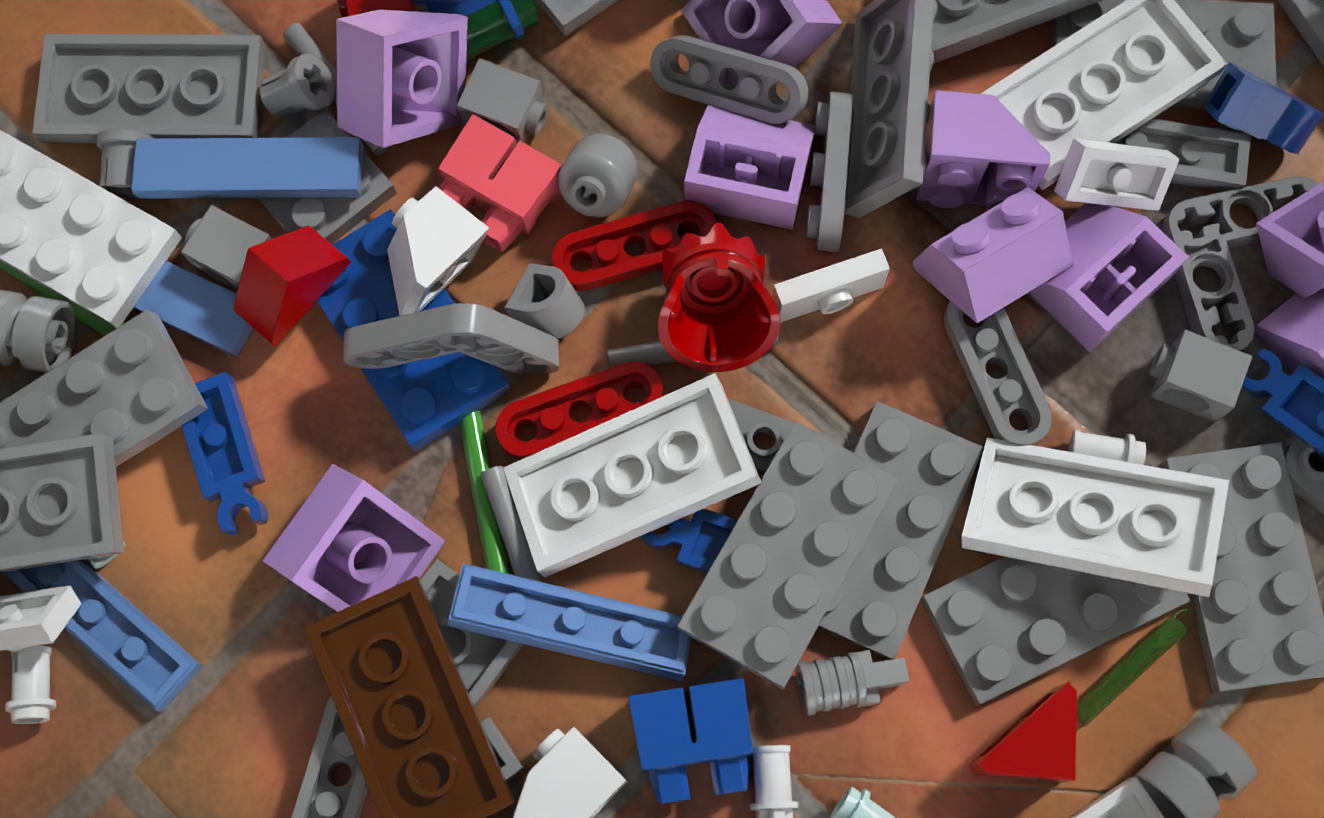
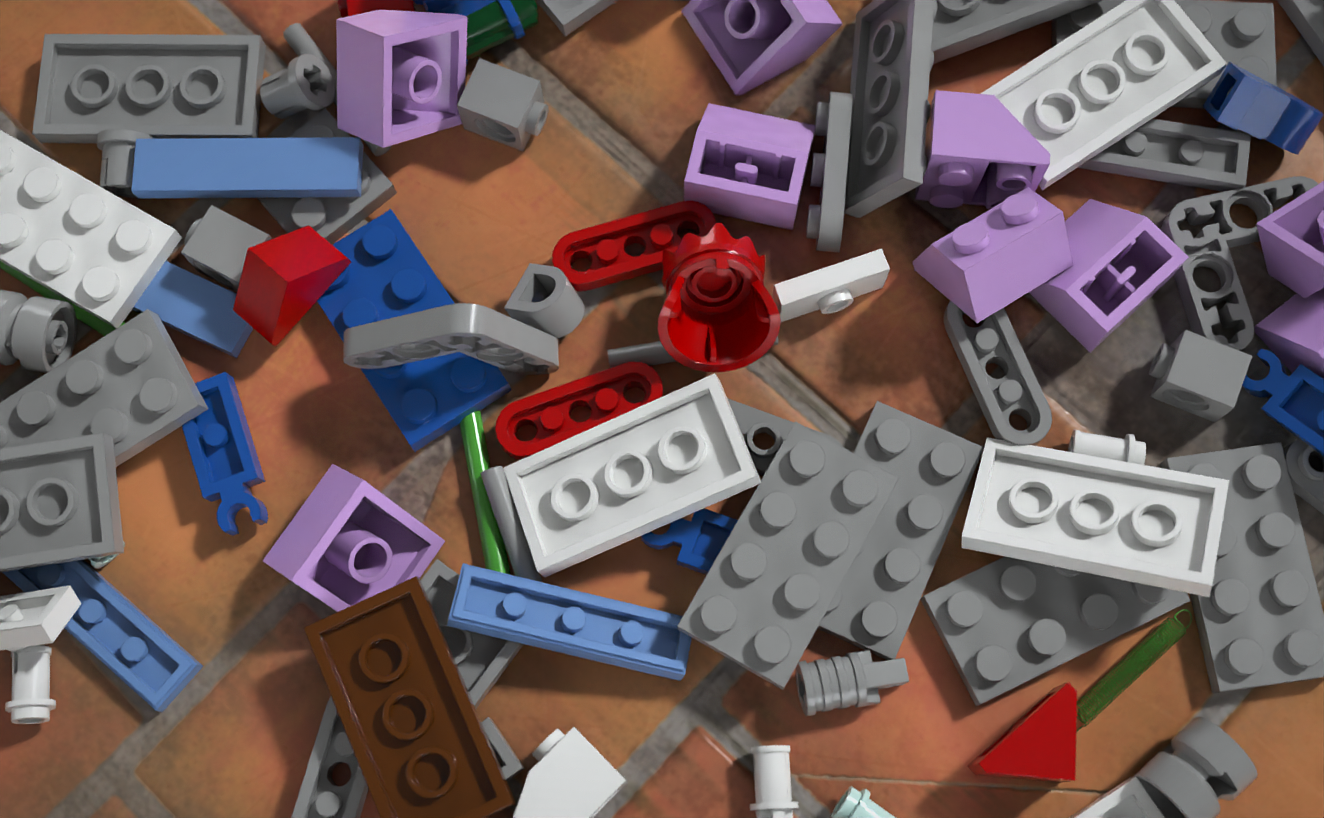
(431, 248): white slope -> none
(500, 179): coral hips -> none
(598, 175): light grey head -> none
(708, 80): light grey plate -> none
(720, 731): blue hips -> none
(1116, 174): white plate -> none

